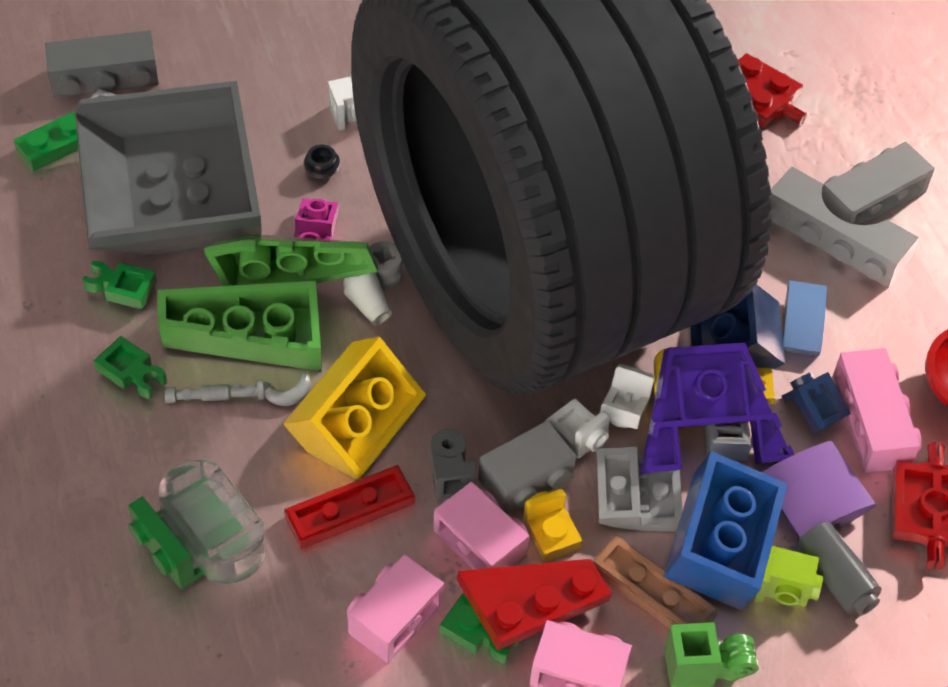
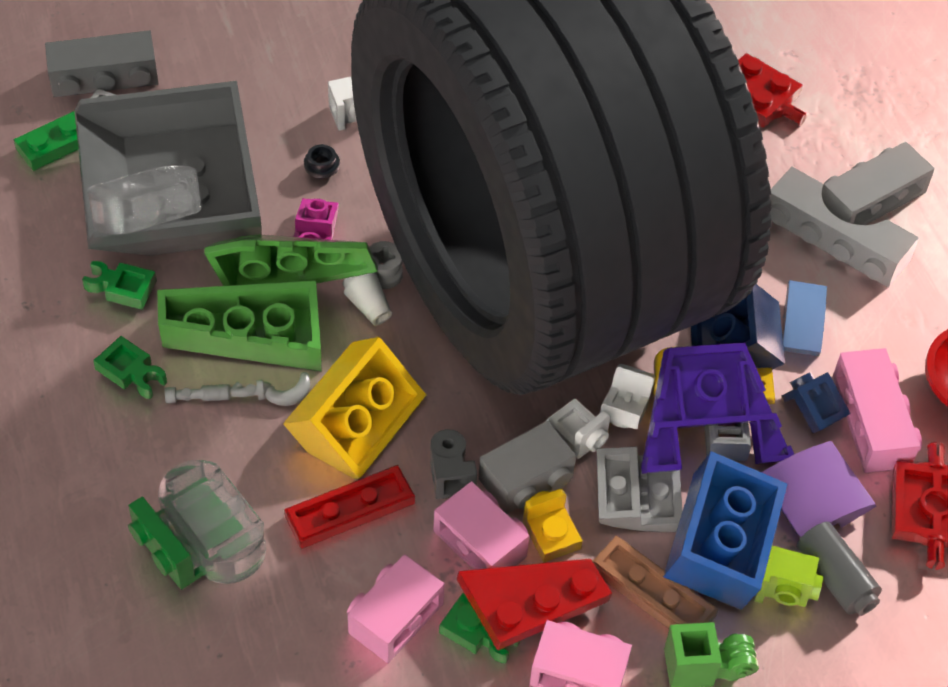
(144, 199): none -> clear brick

